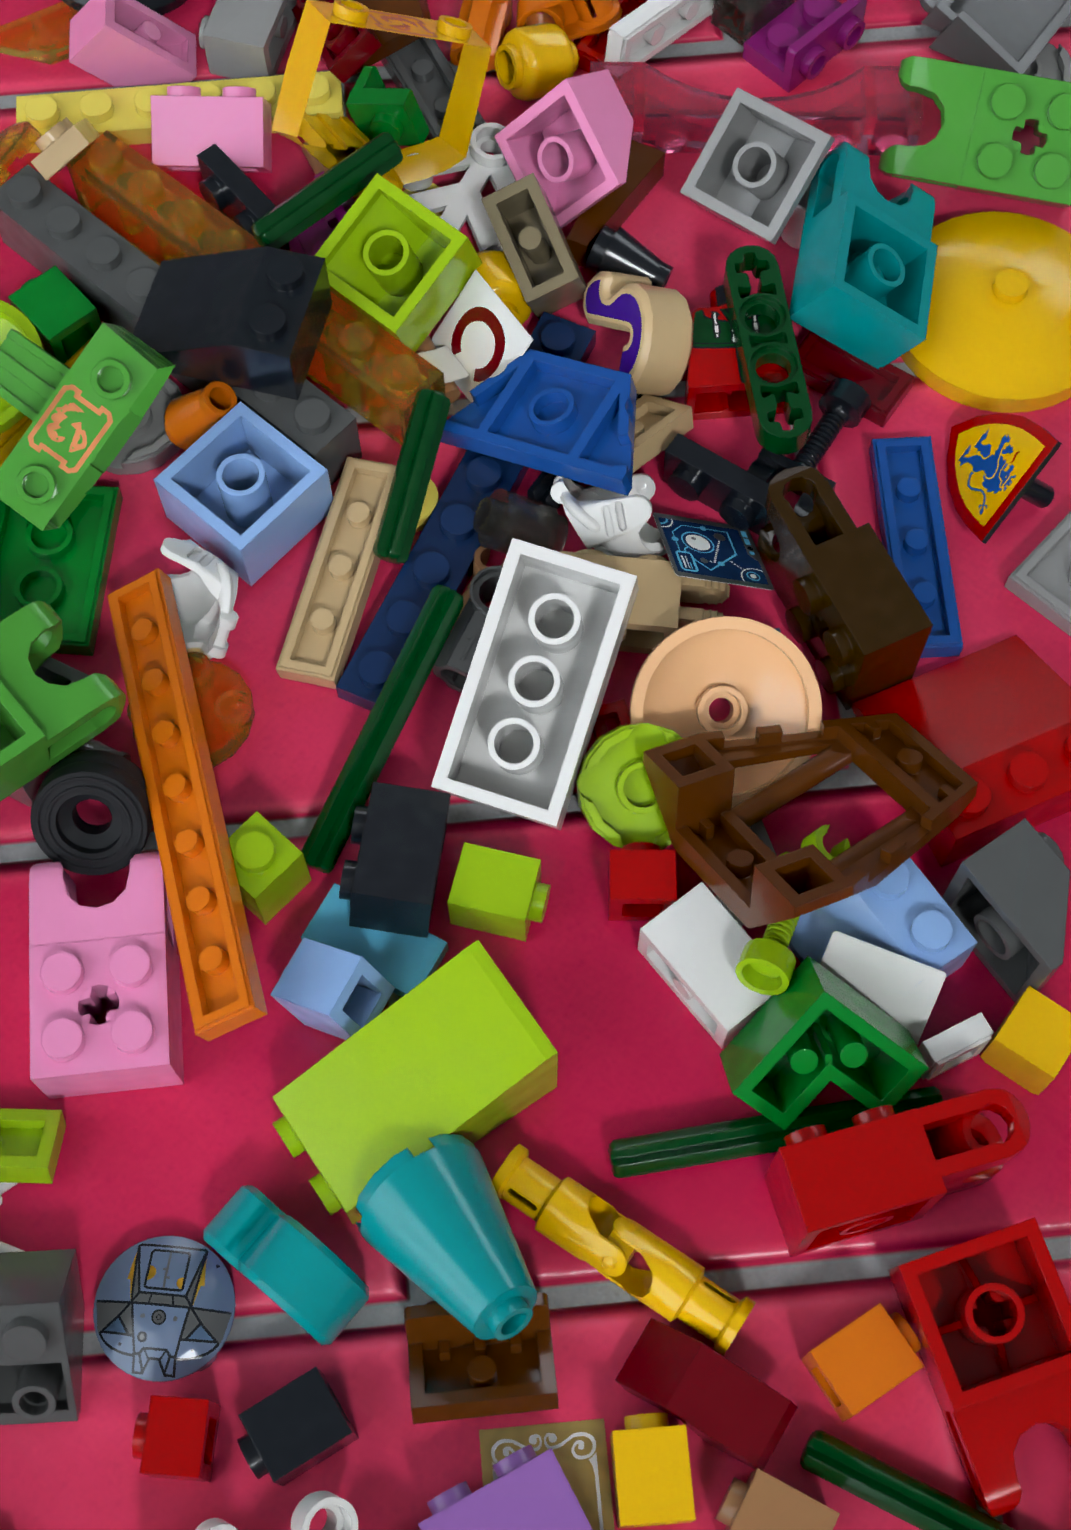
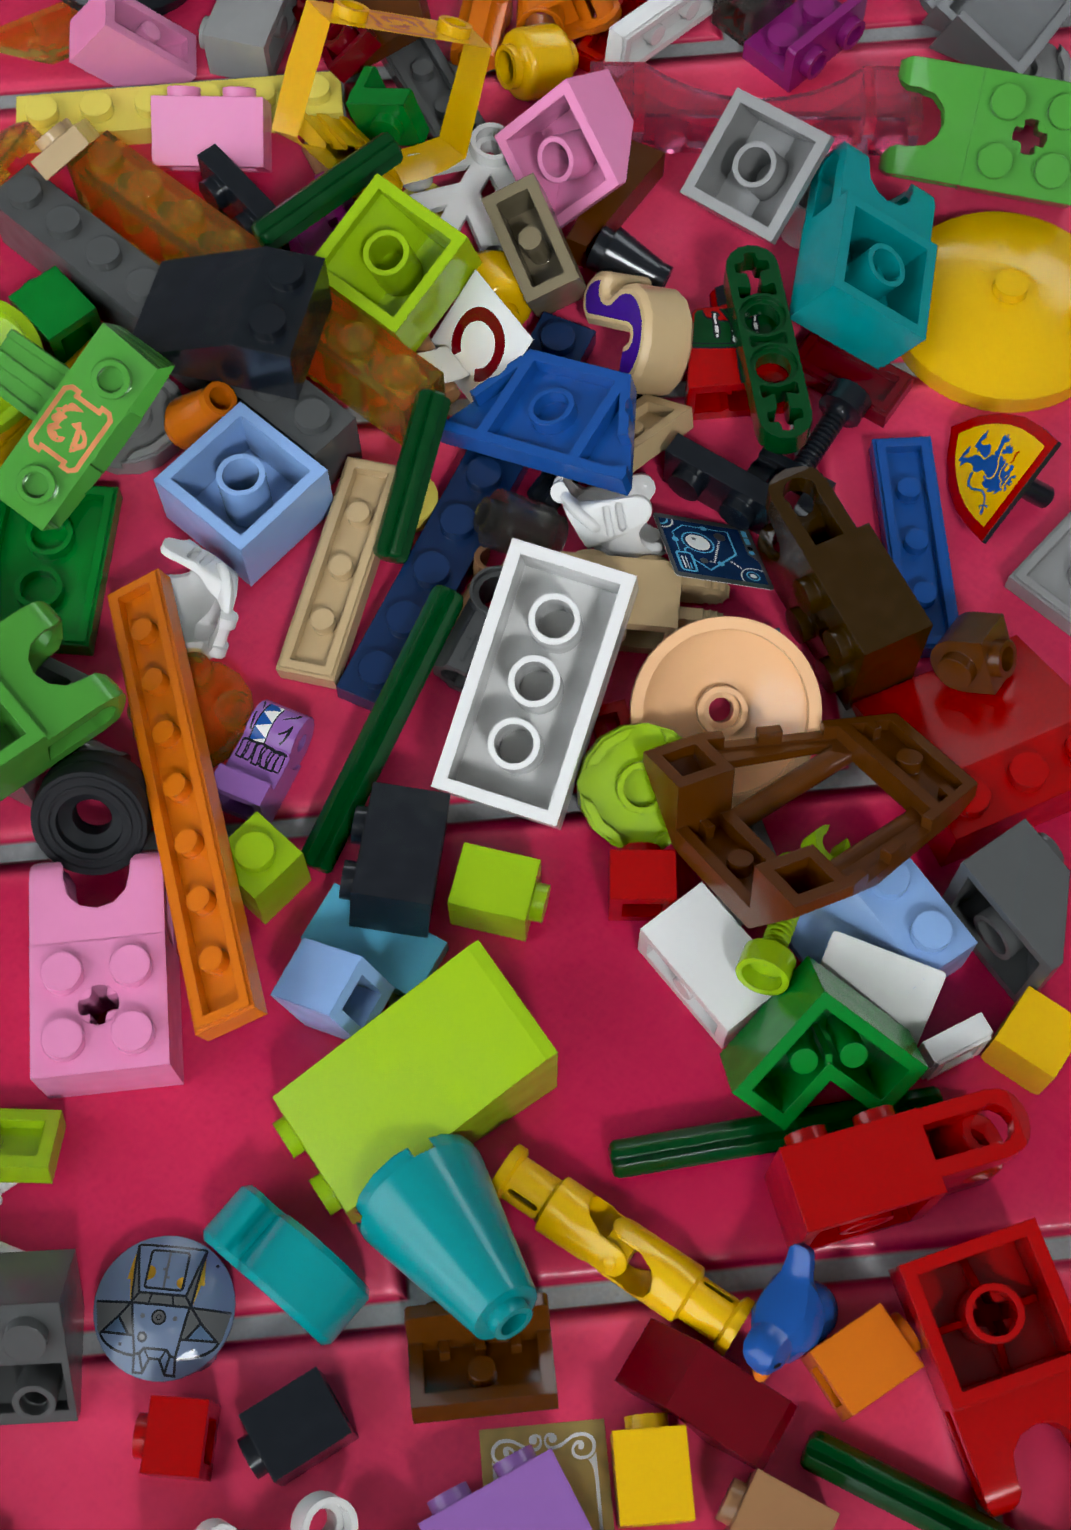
(264, 761): none -> medium lavender leg
(789, 1315): none -> blue animal
(975, 653): none -> reddish brown plate

